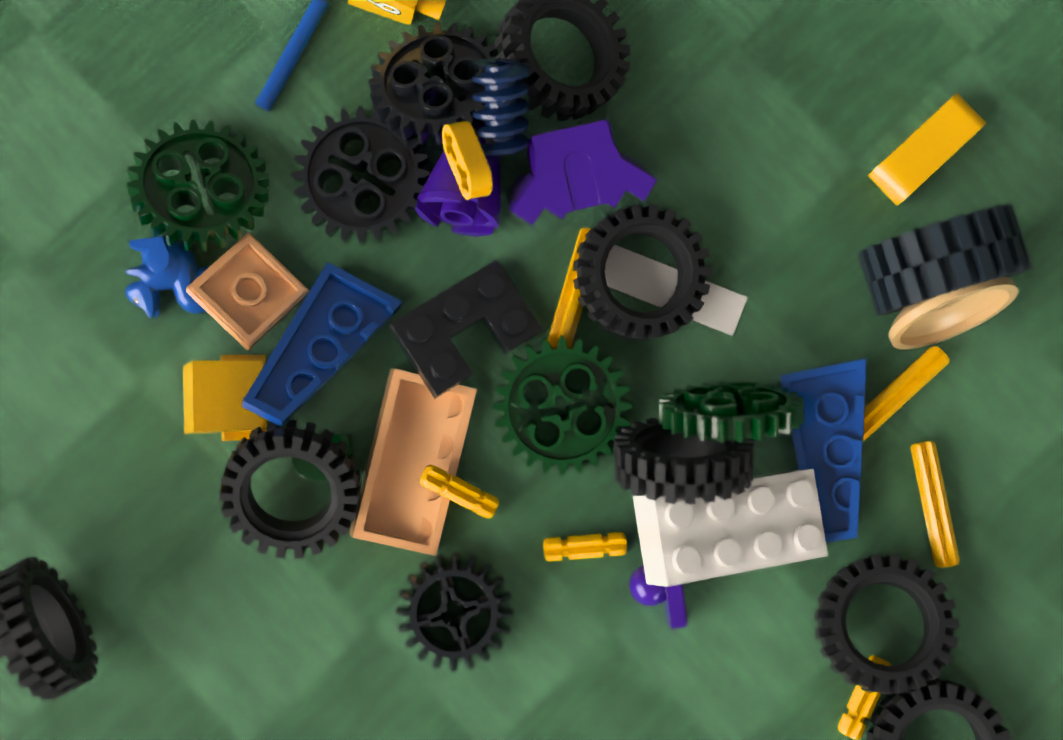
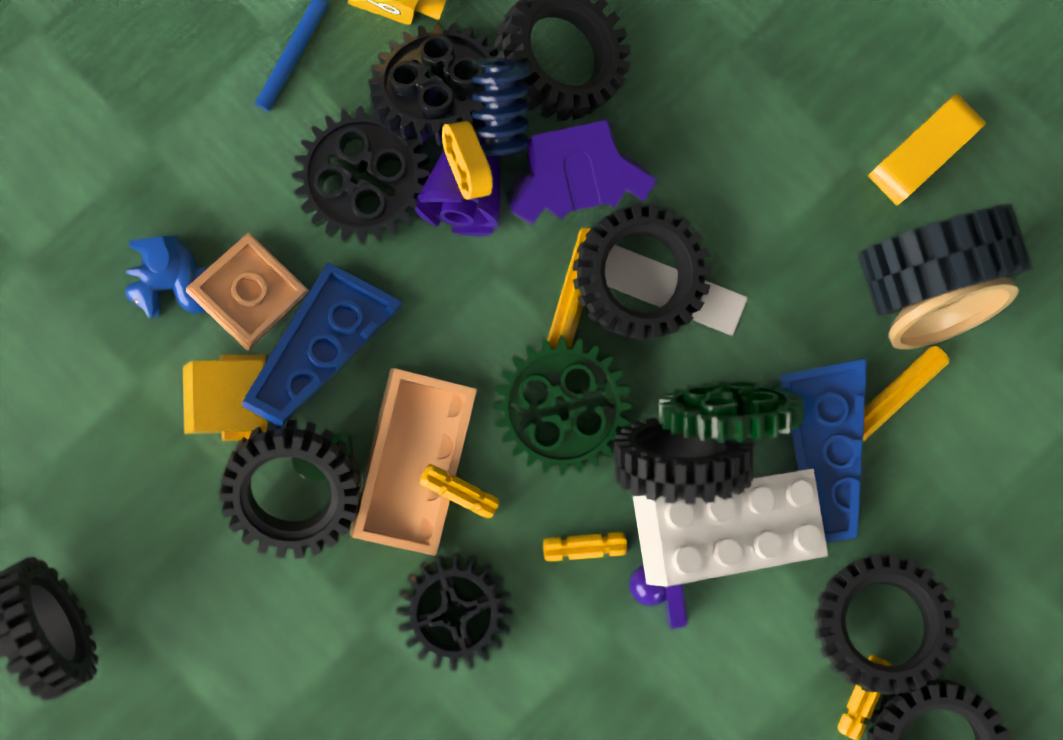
(159, 196): dark green gear -> none
(428, 329): black plate -> none
(935, 504): yellow axle -> none

